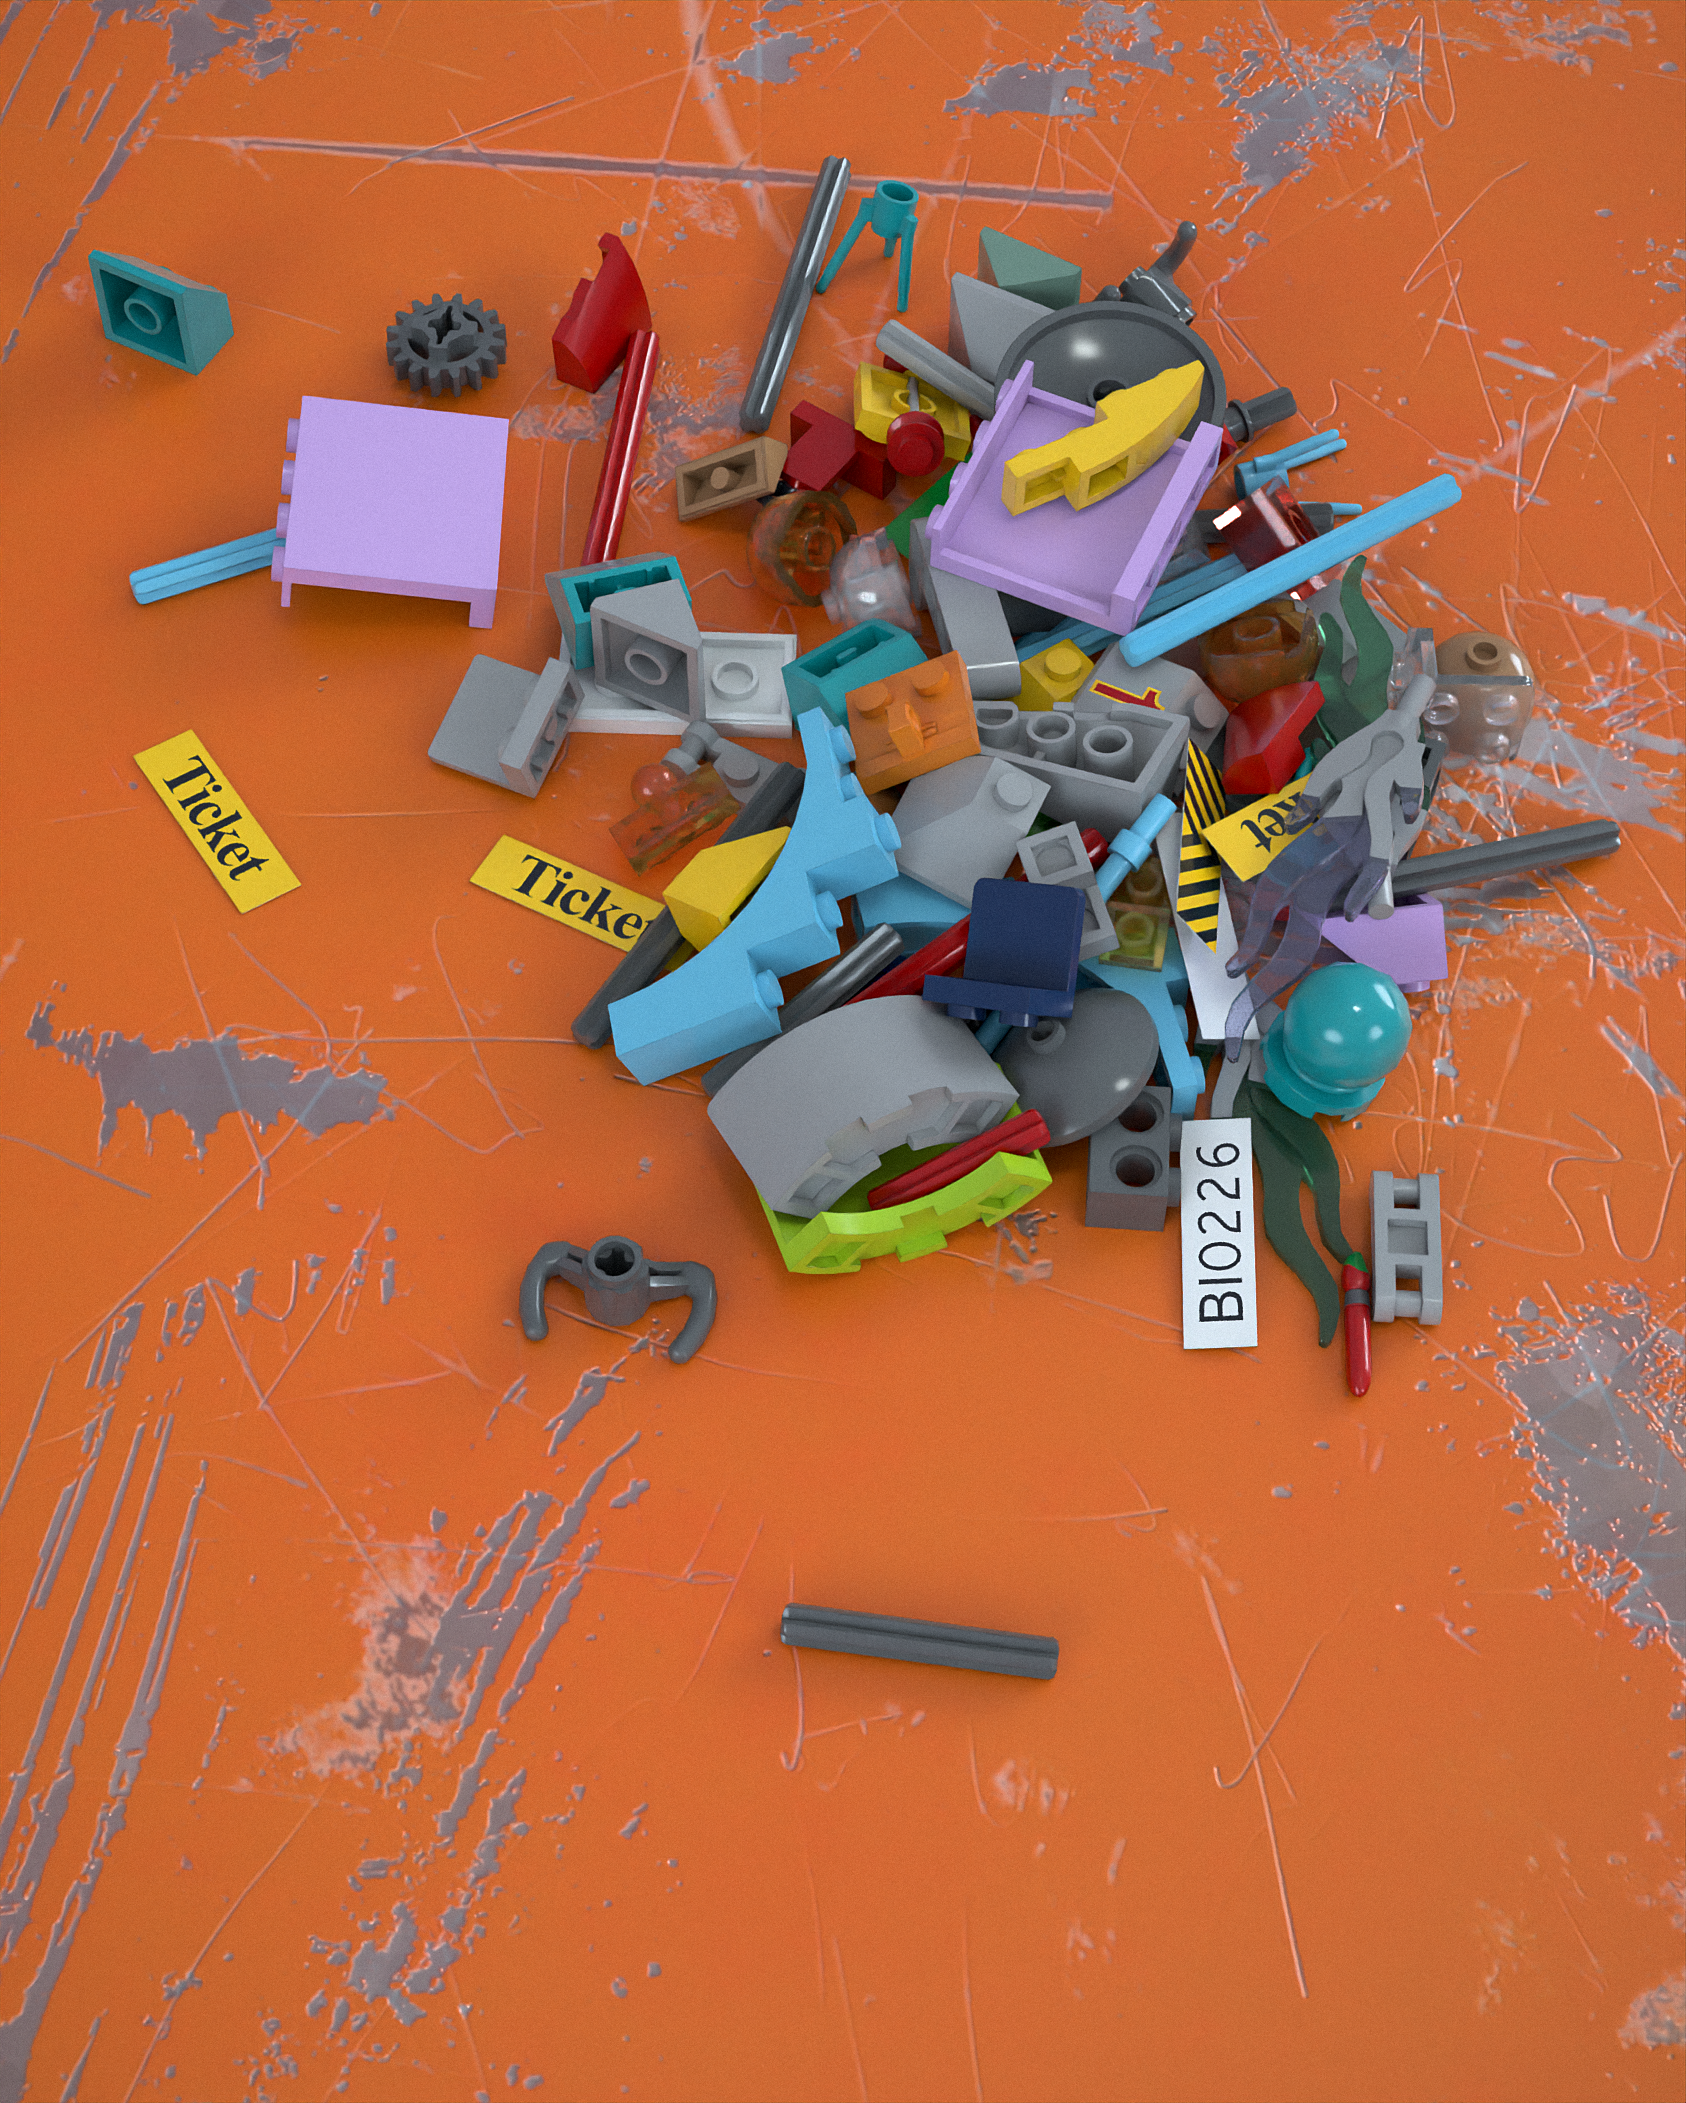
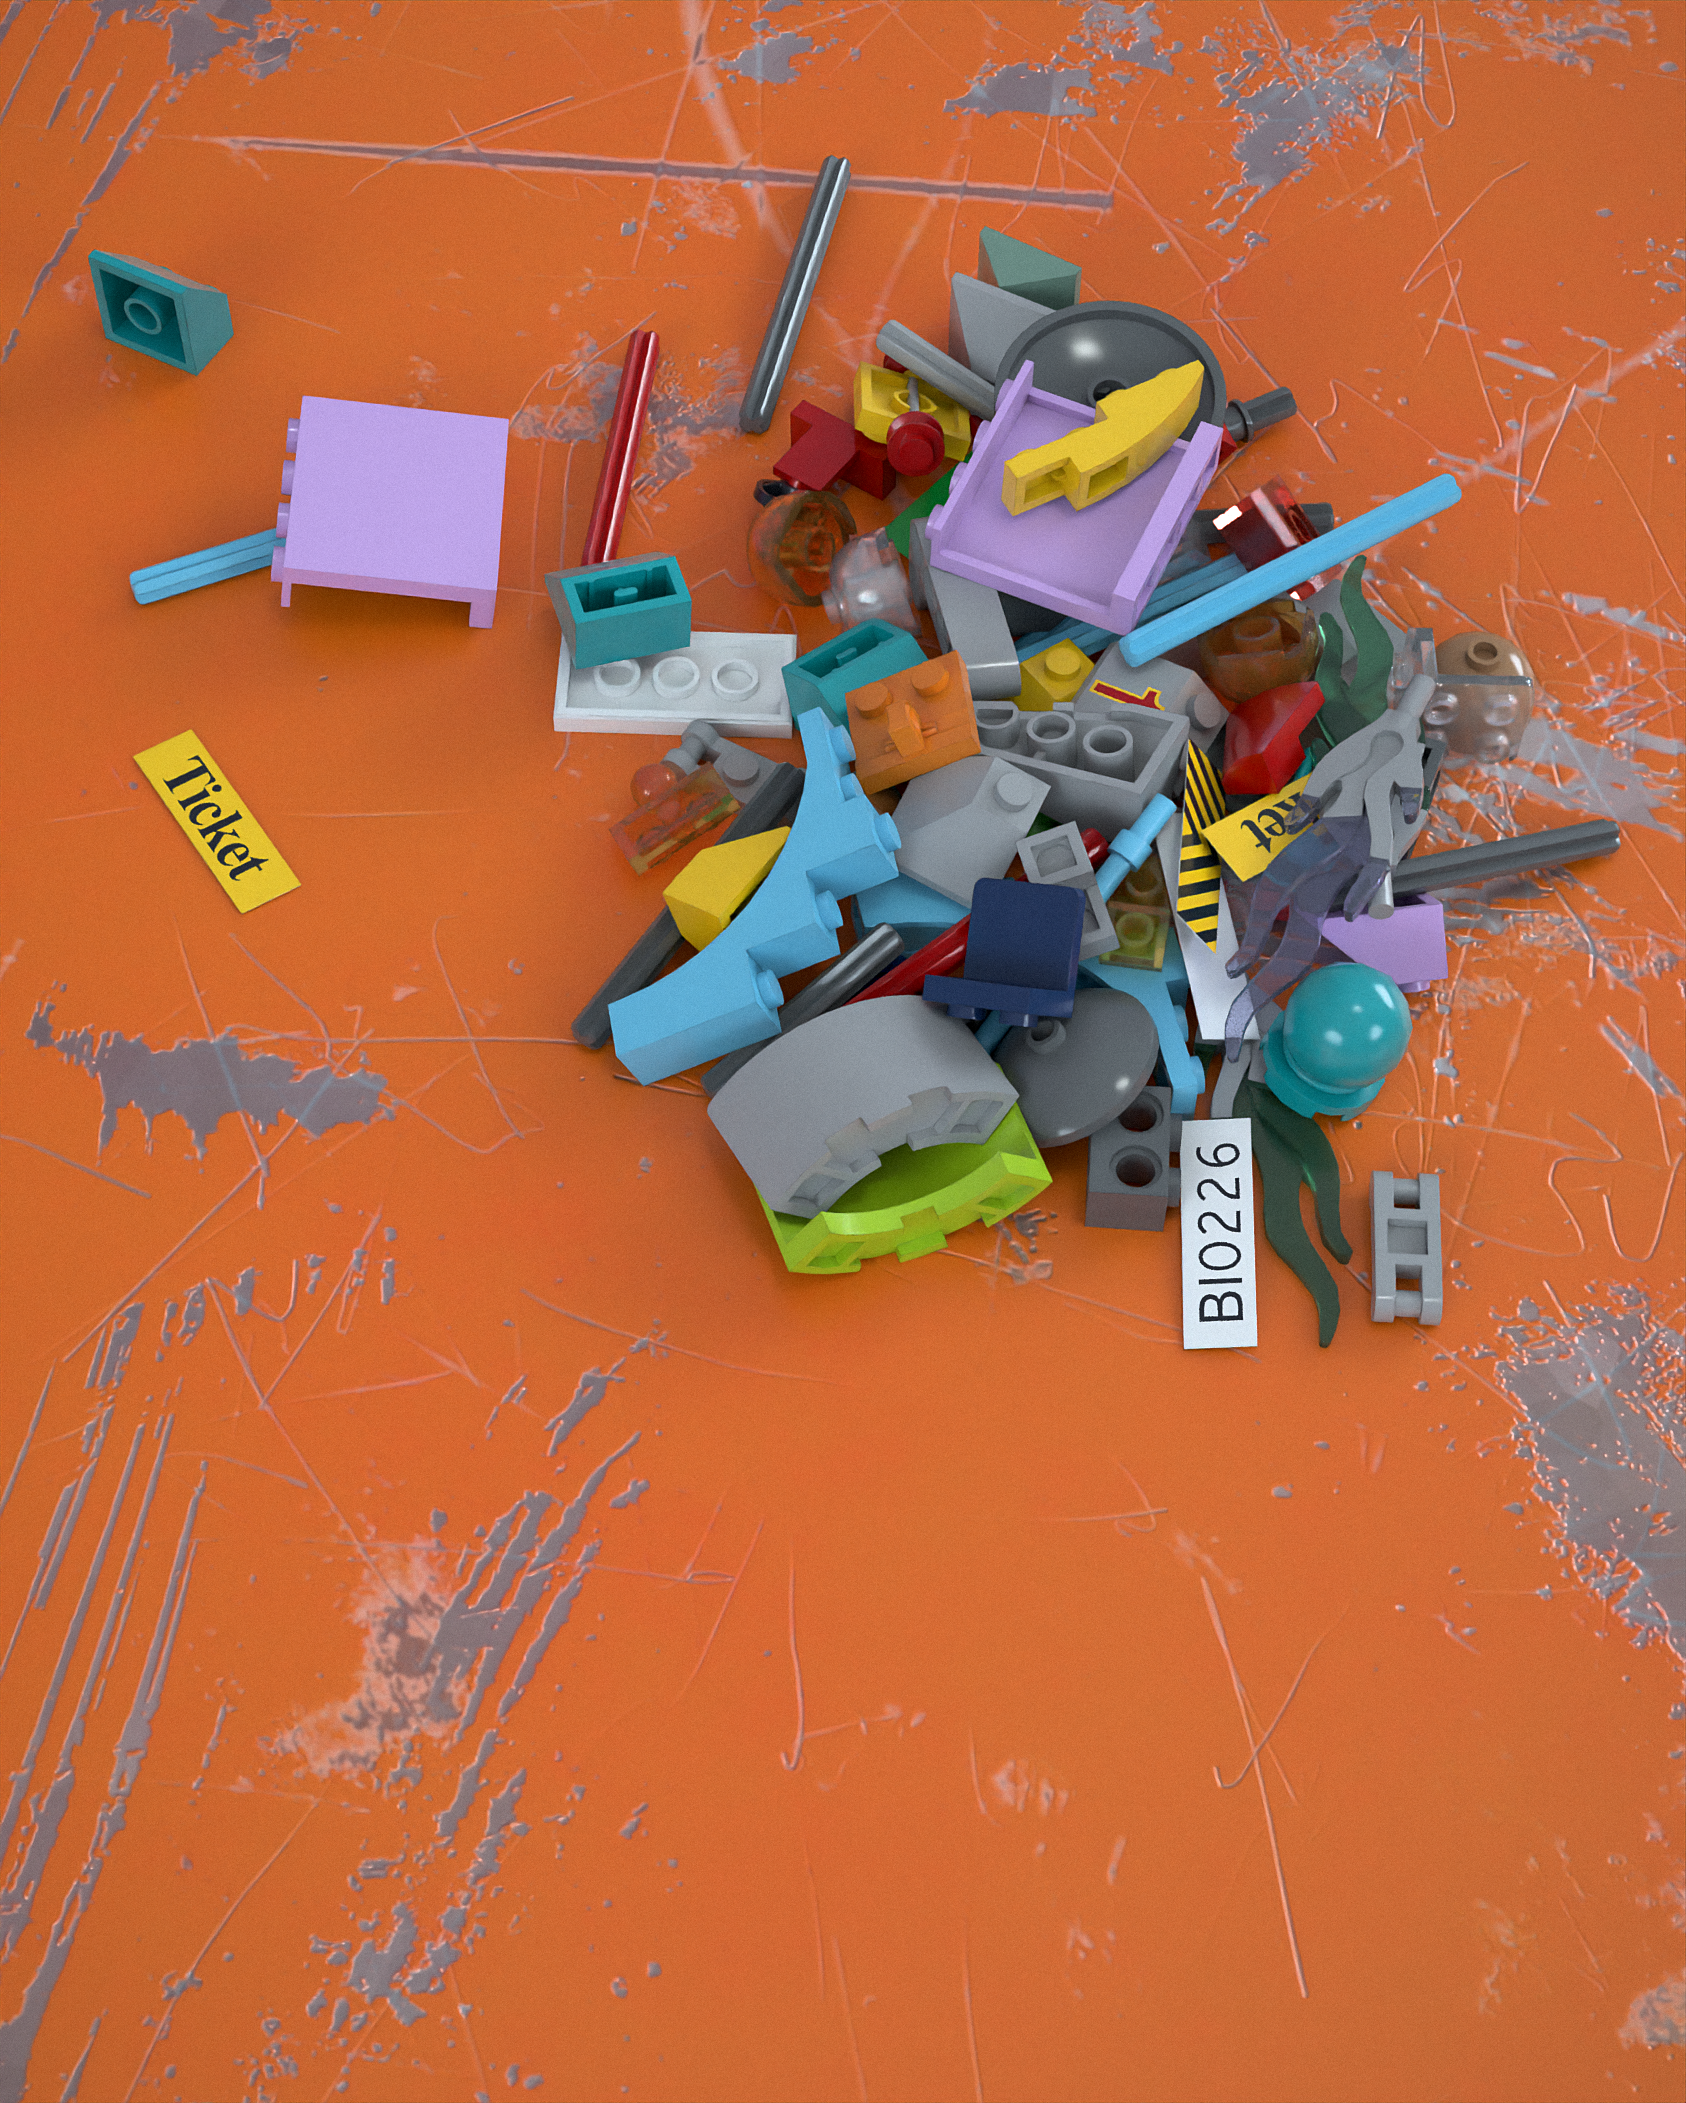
(446, 345): dark grey gear -> none
(508, 722): light grey bracket -> none
(571, 895): yellow sticker -> none
(600, 320): red slope -> none
(620, 1288): dark grey piece -> none
(650, 649): light grey slope -> none
(729, 477): medium nougat slope -> none
(891, 218): teal plant -> none
(919, 1641): dark grey axle -> none
(1015, 1136): red axle -> none
(1156, 285): dark grey piece -> none
(1255, 473): medium azure plant -> none
(1357, 1324): red piece -> none

